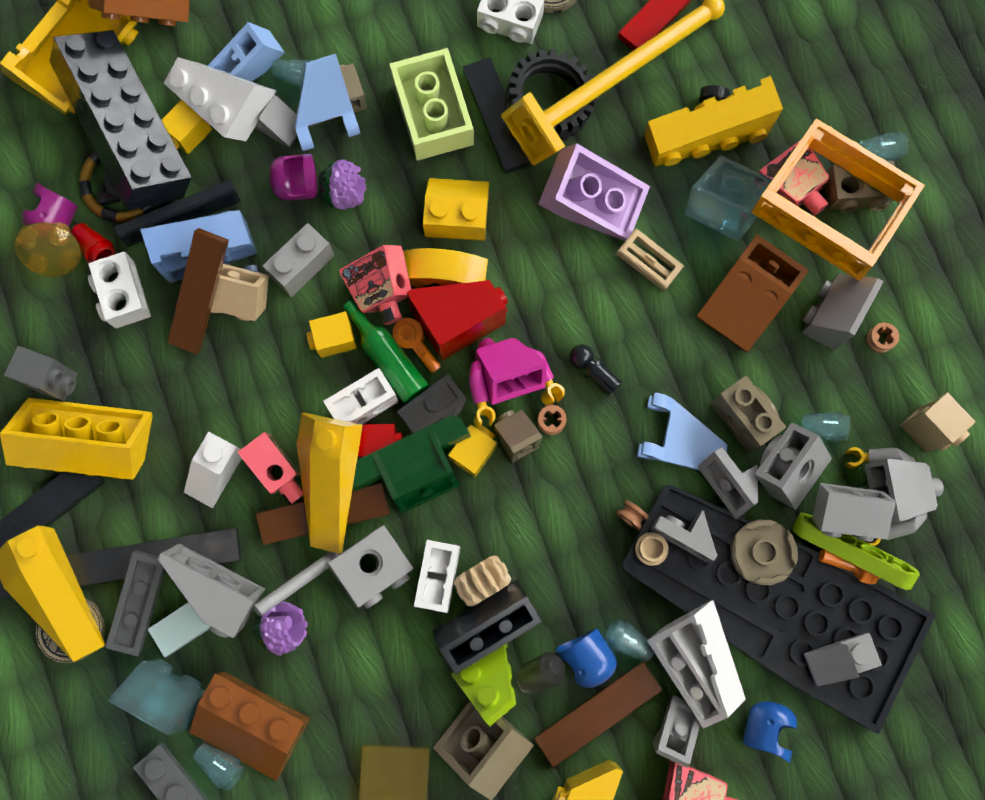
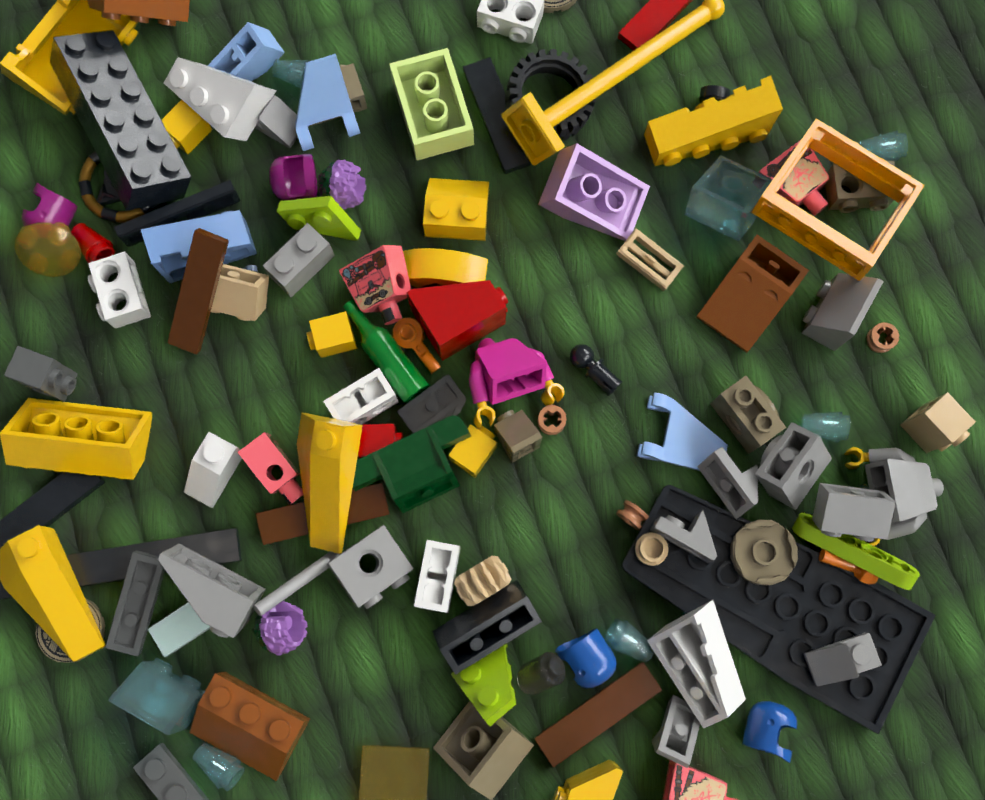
(322, 214): none -> lime wing

